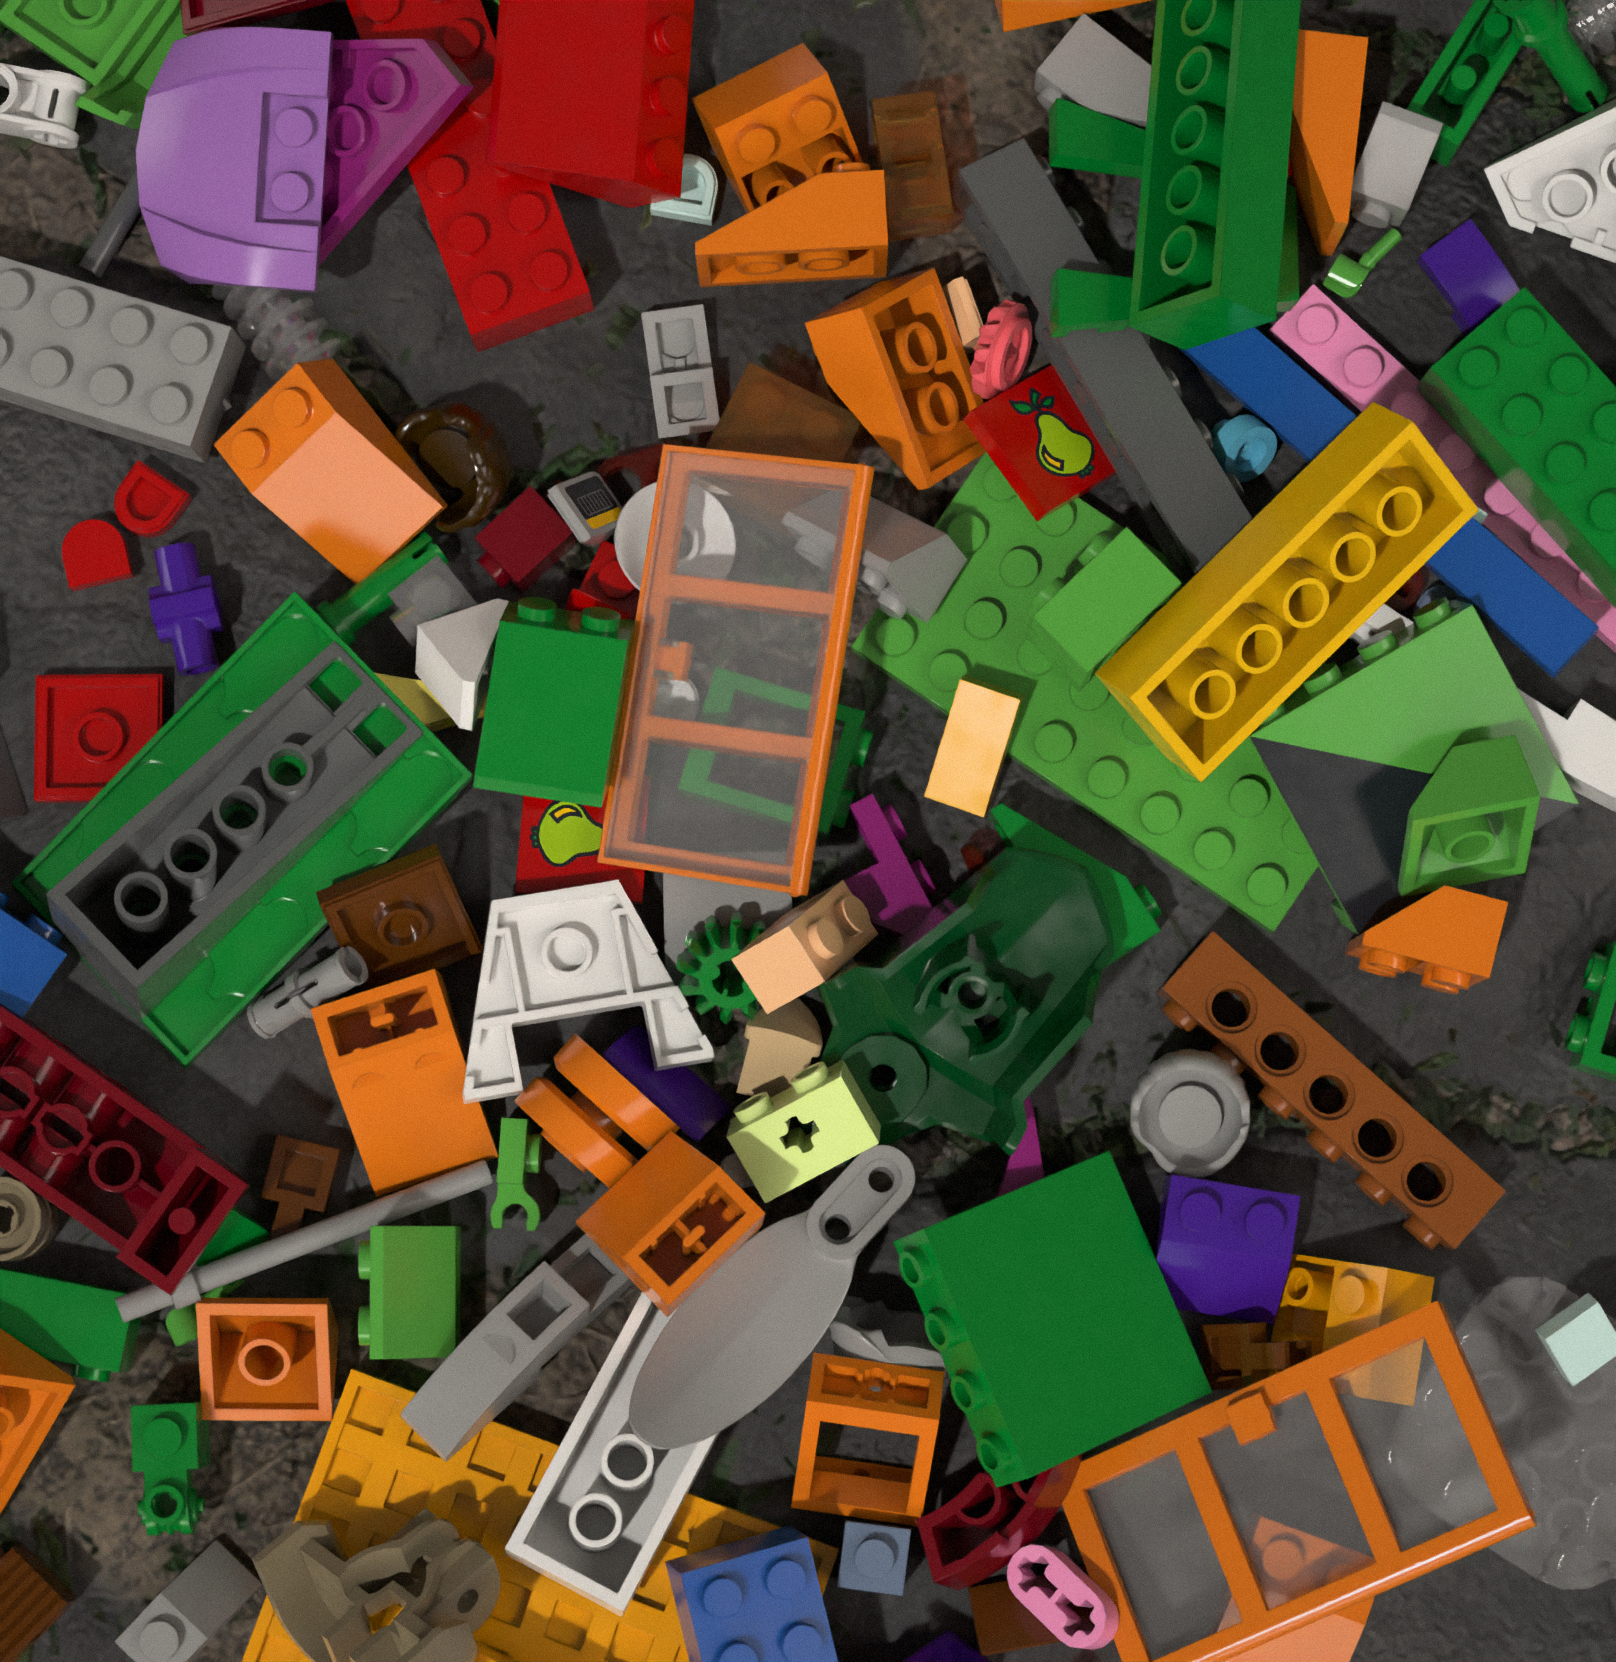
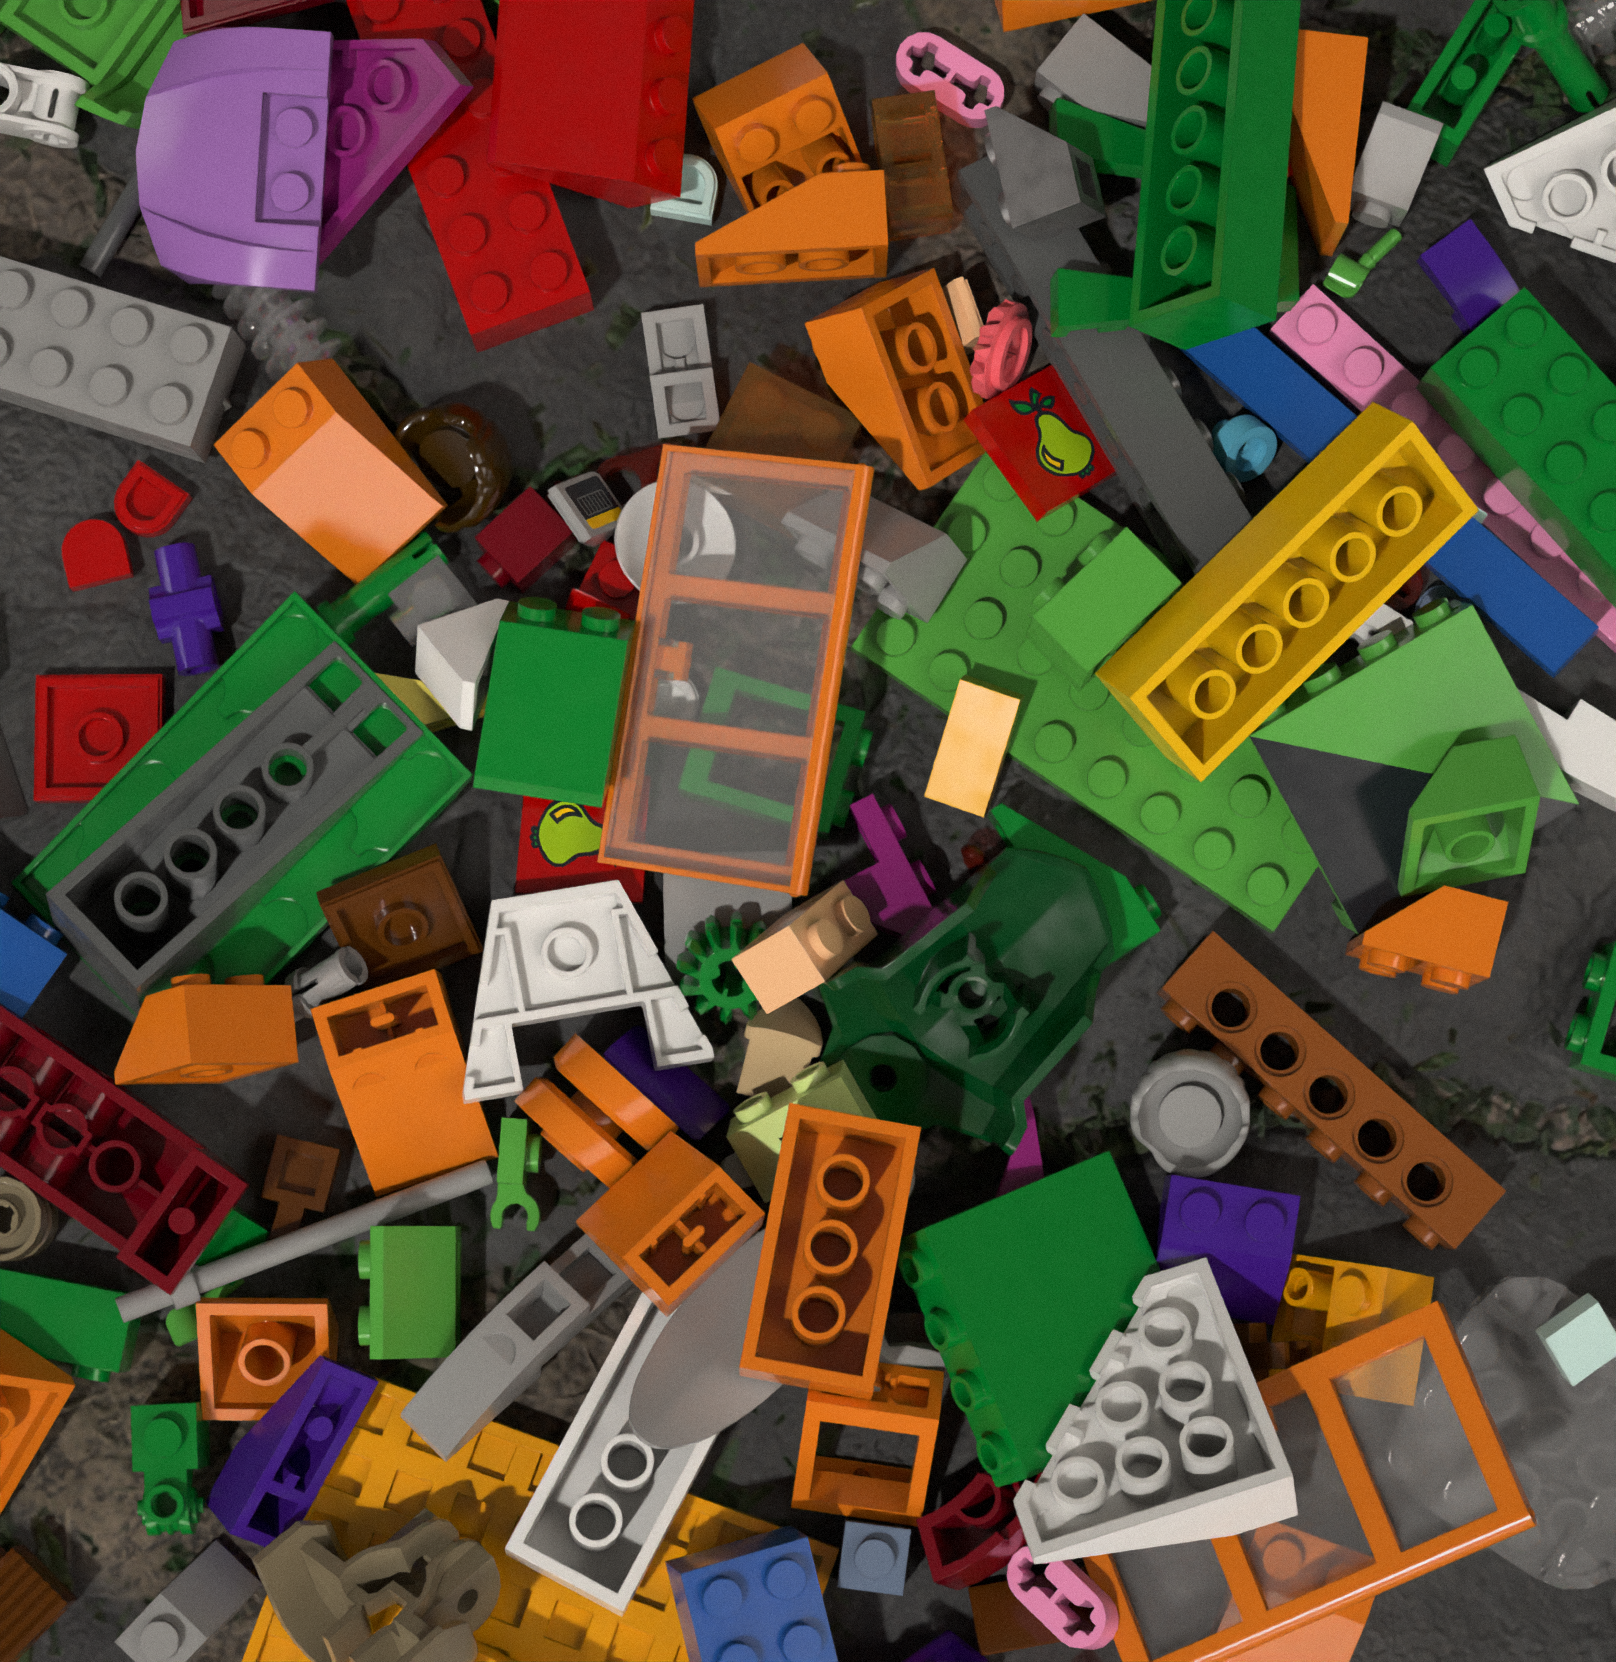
(209, 1032): none -> orange slope
(289, 1452): none -> dark purple slope
(829, 1251): none -> orange brick
(957, 68): none -> bright pink beam
(1043, 178): none -> flat silver slope
(1166, 1438): none -> white slope

